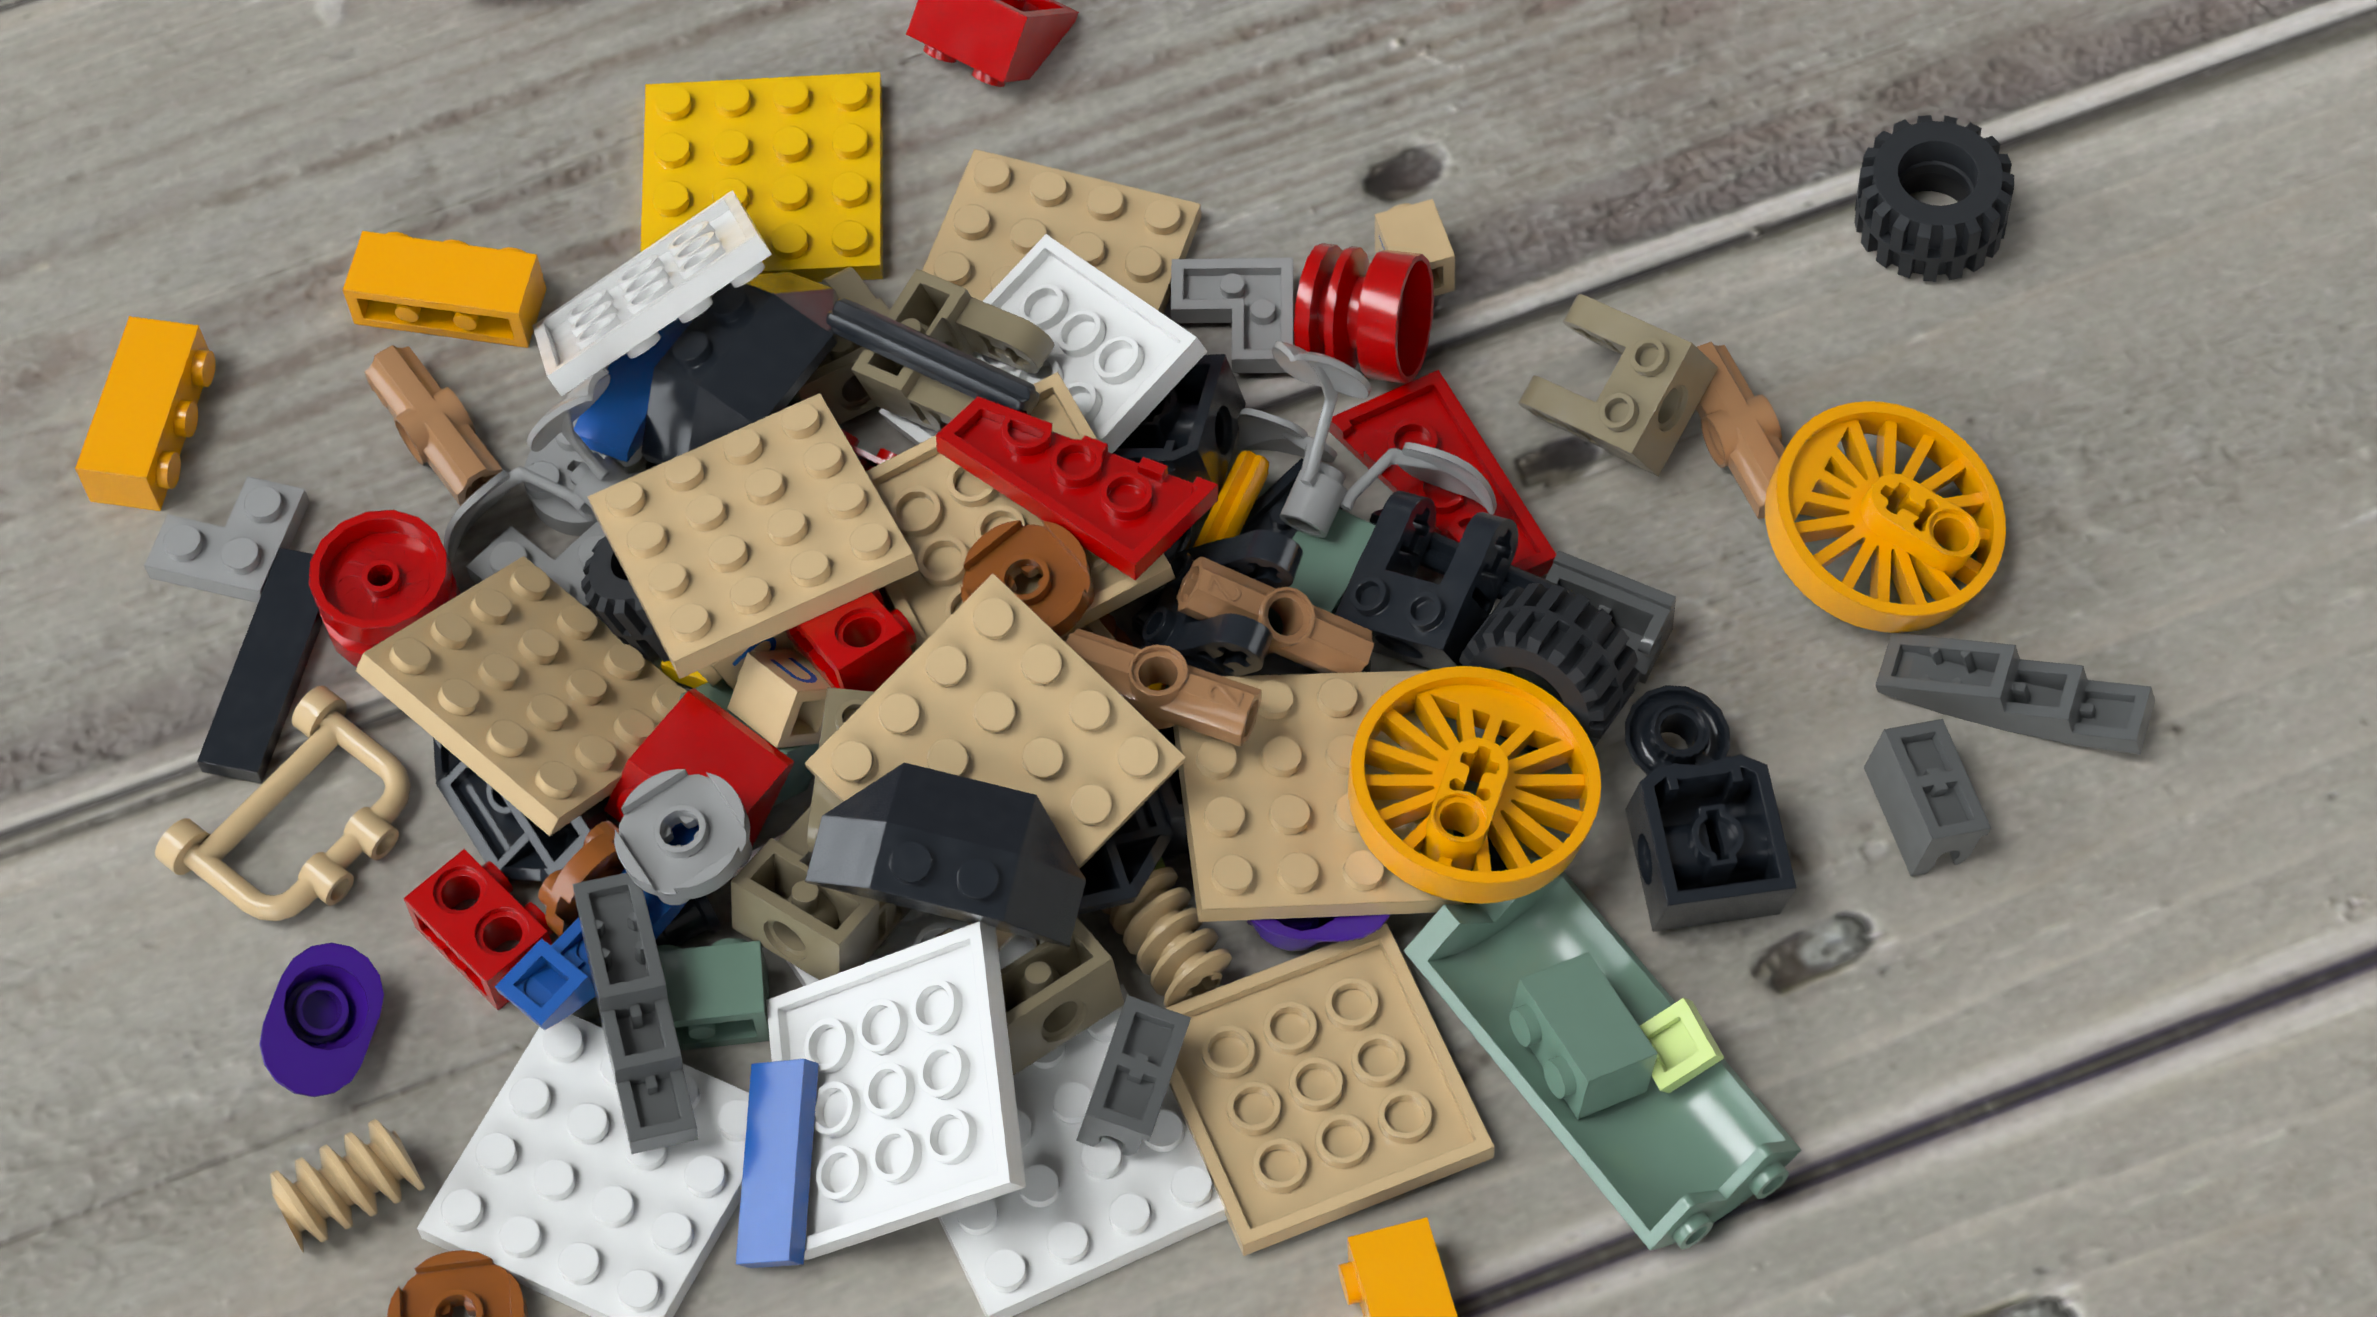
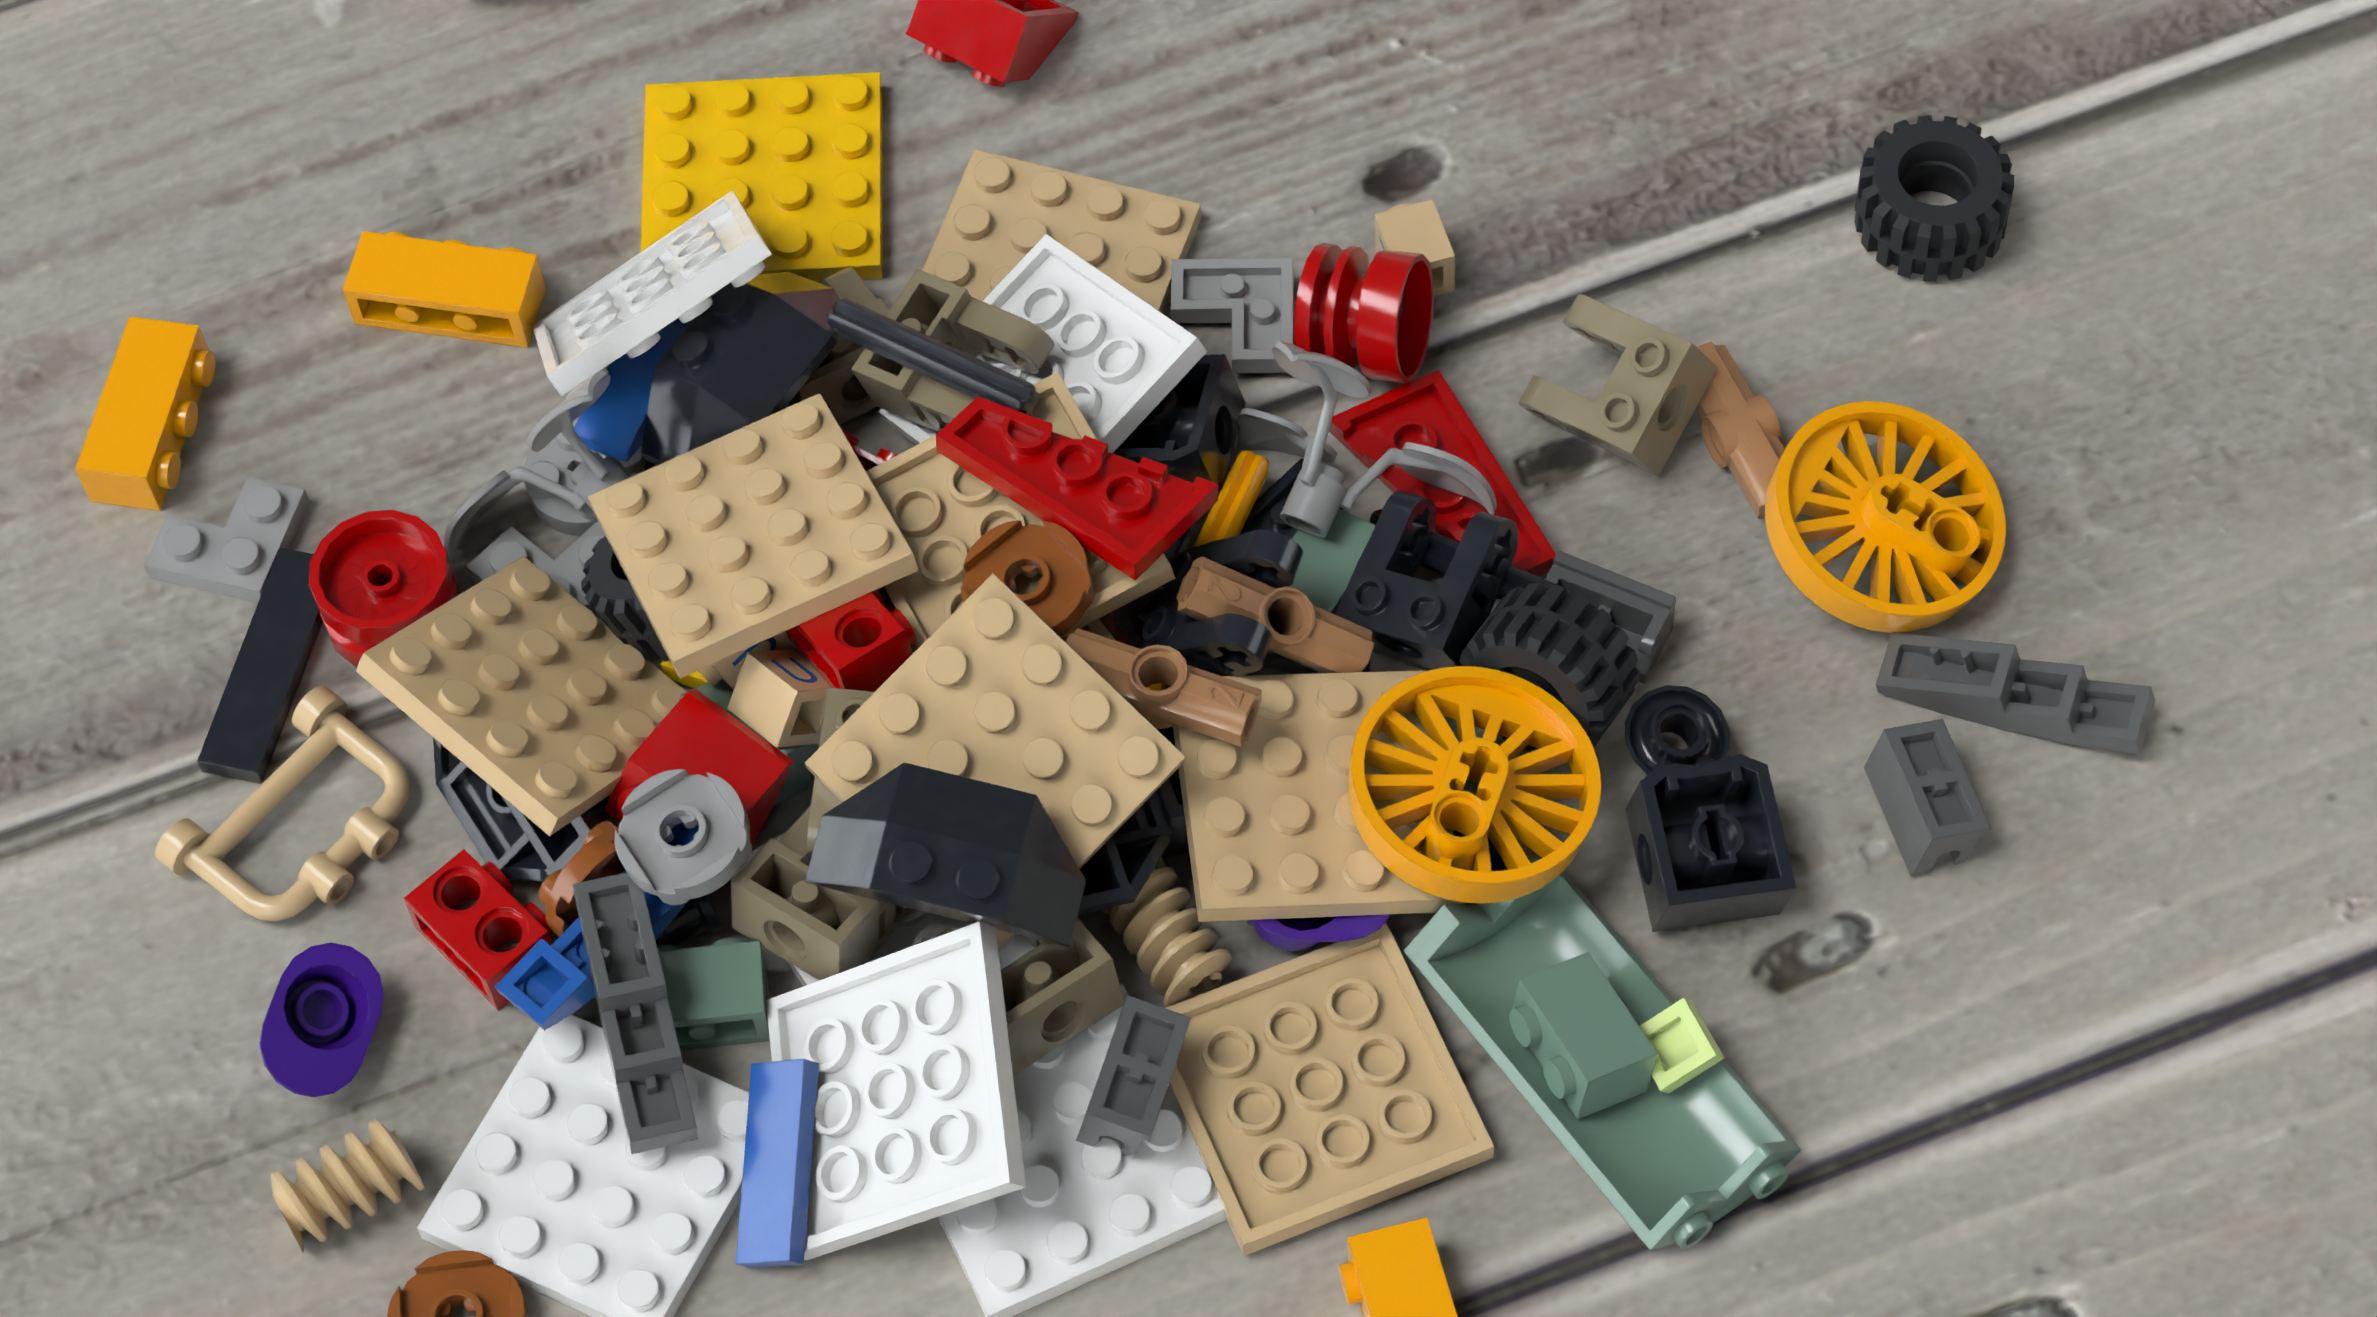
(431, 422): medium nougat piece -> none

